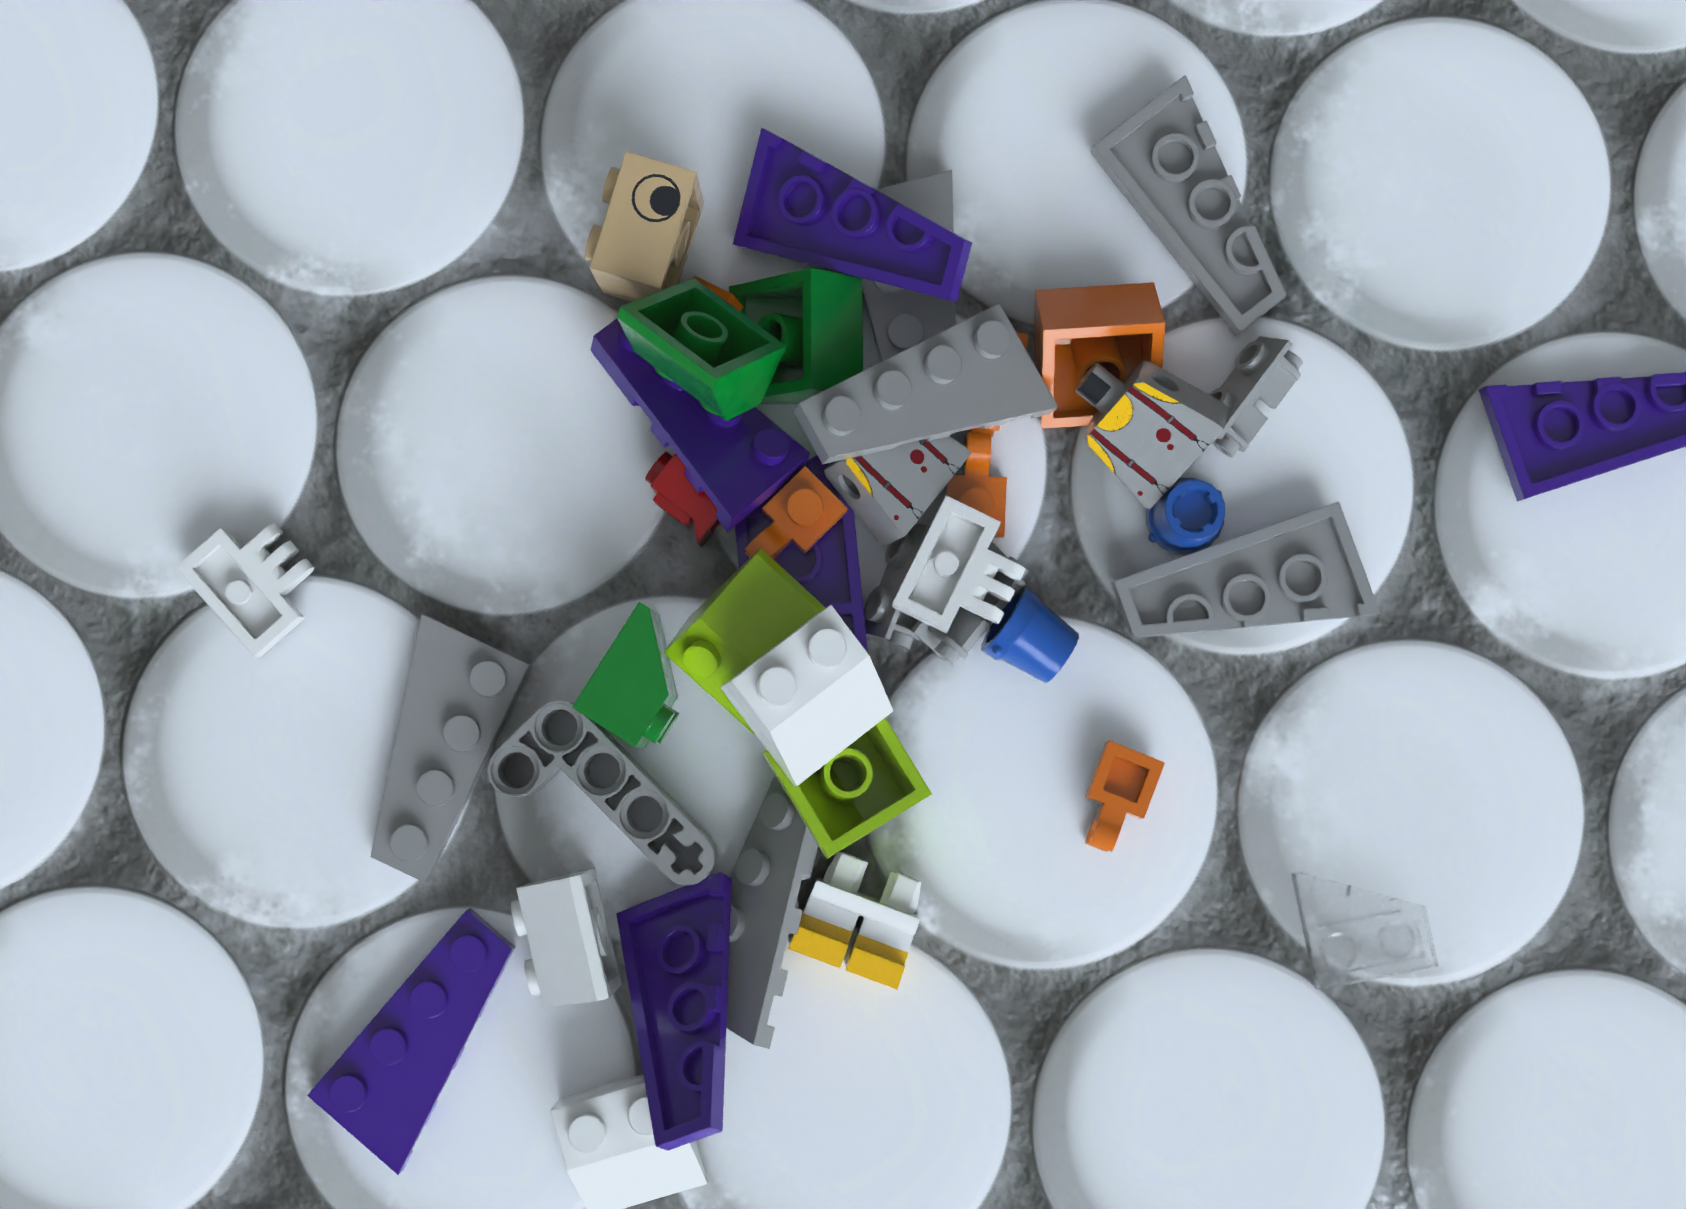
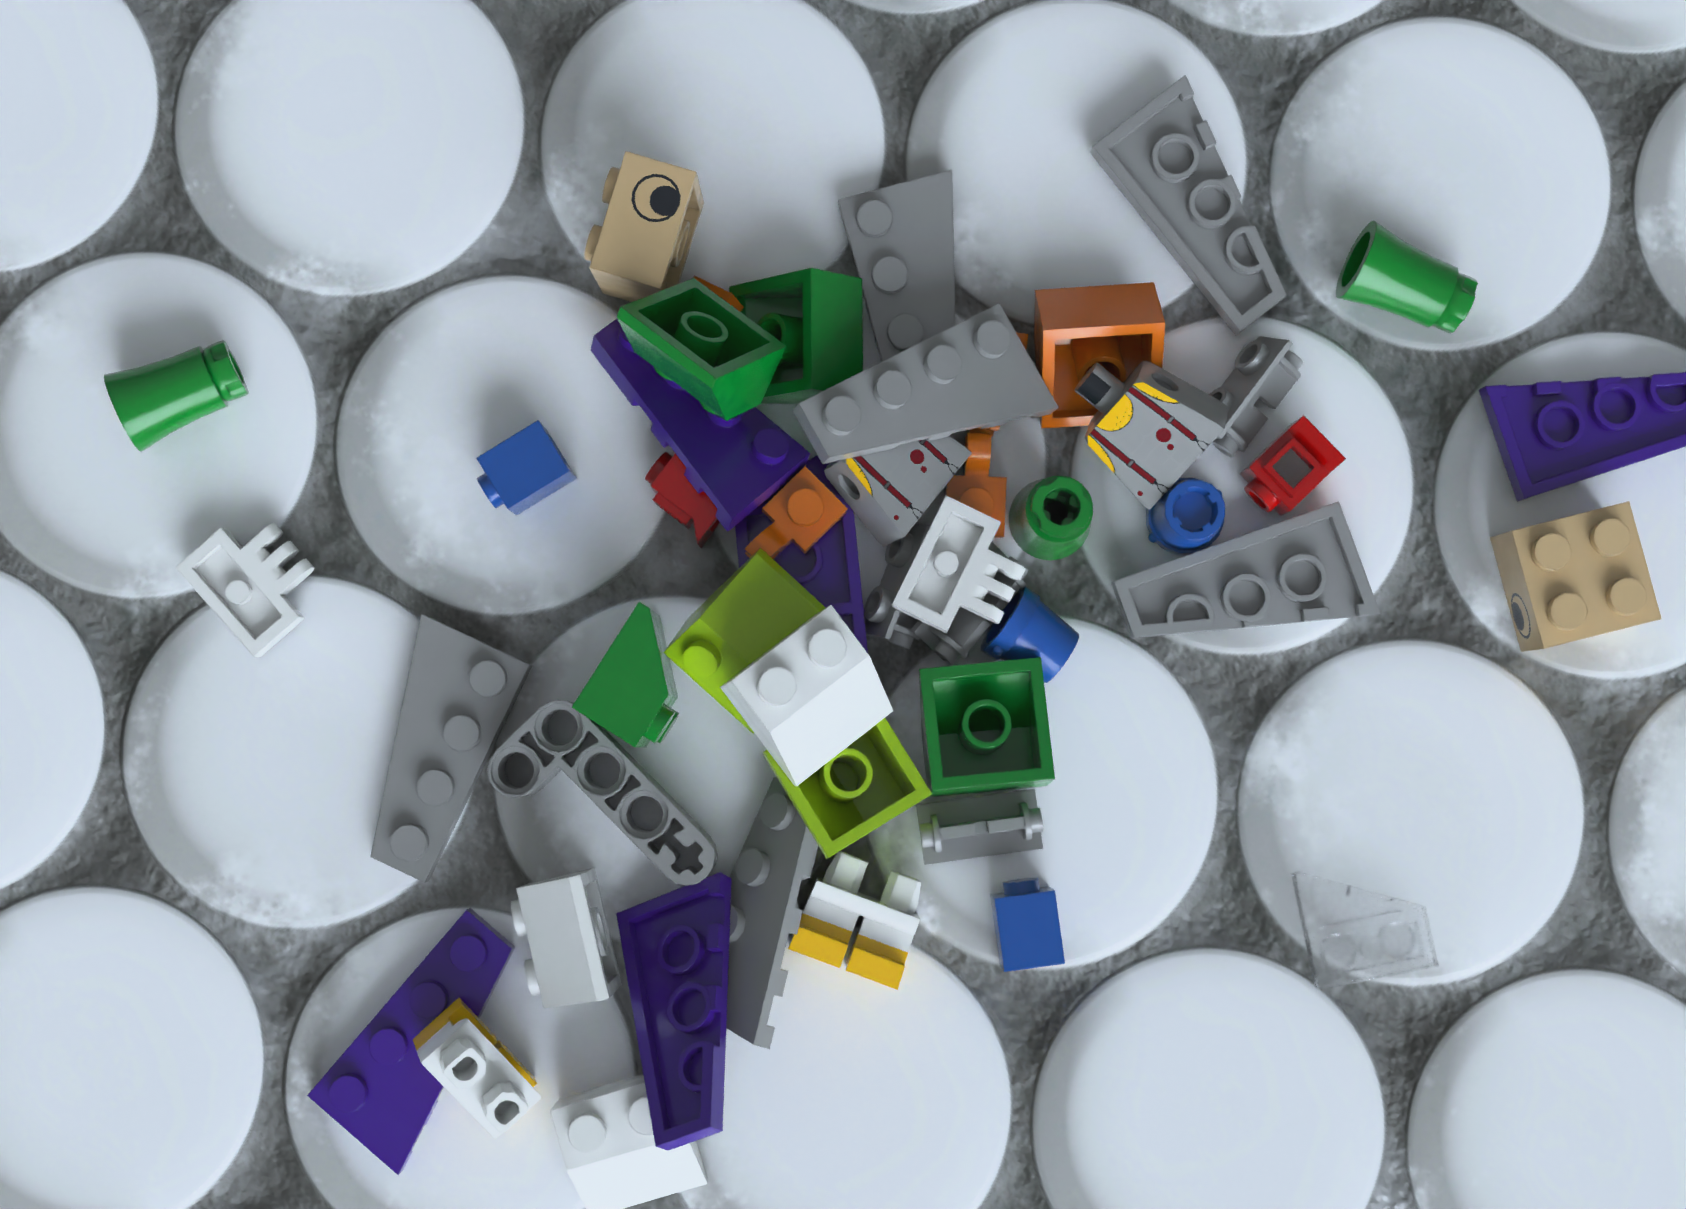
(174, 392): none -> green plant
(476, 1068): none -> white hips
(524, 469): none -> blue brick
(838, 223): dark purple wing -> none
(980, 826): none -> light grey hinge
(985, 727): none -> green slope
(1027, 925): none -> blue brick
(1032, 524): none -> green plant
(1123, 786): orange plate -> none
(1269, 488): none -> red window
(1405, 281): none -> green plant
(1575, 577): none -> tan brick

